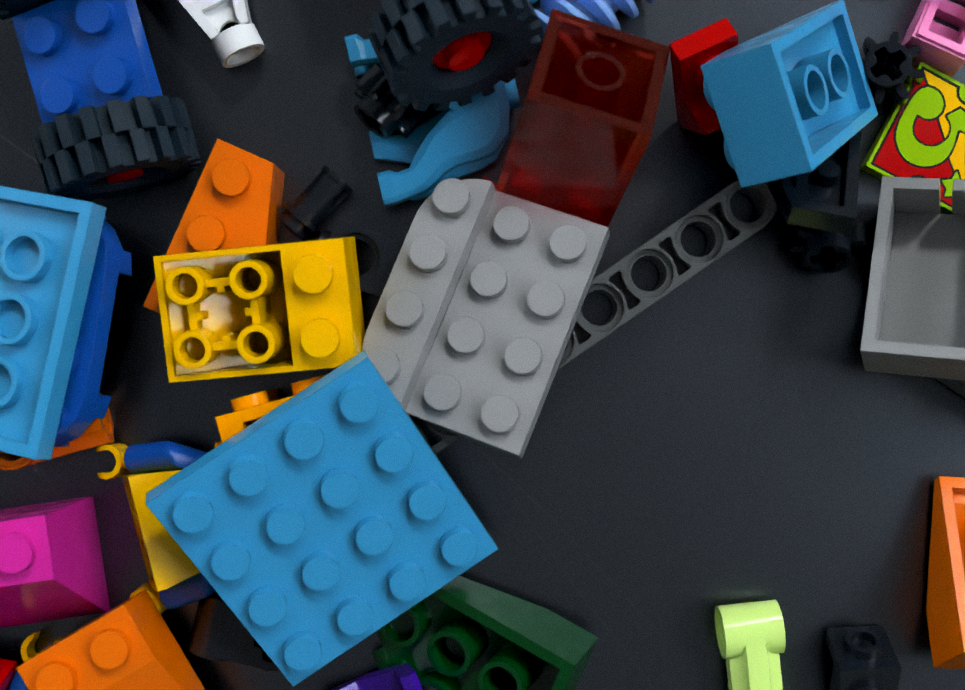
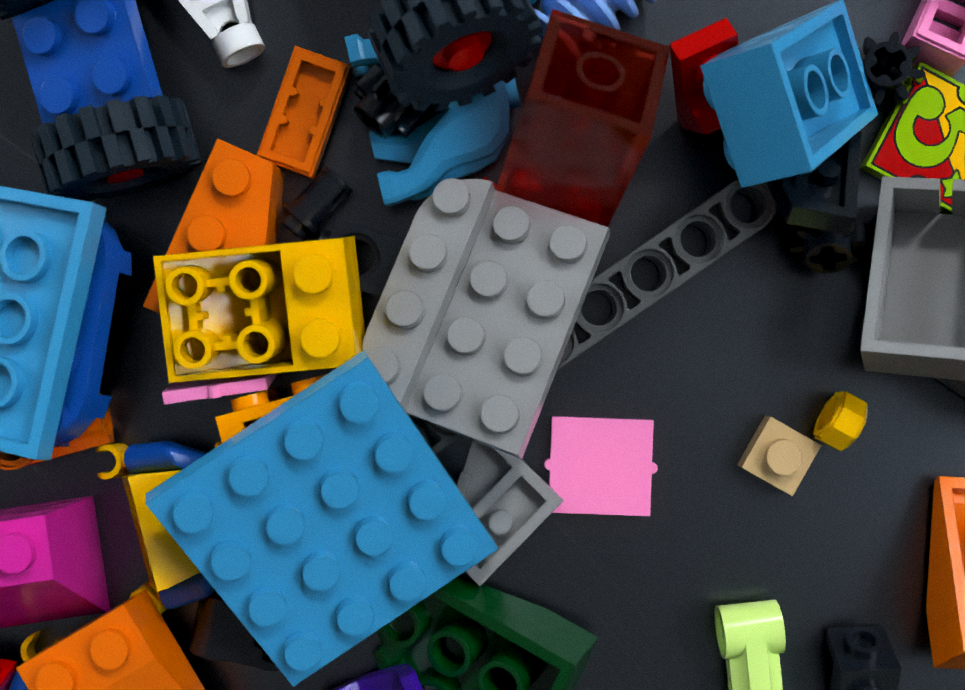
(216, 388): none -> bright pink piece
(304, 112): none -> orange plate
(506, 499): none -> light grey wing
(601, 465): none -> bright pink piece
(779, 455): none -> tan plate
(841, 420): none -> yellow tile

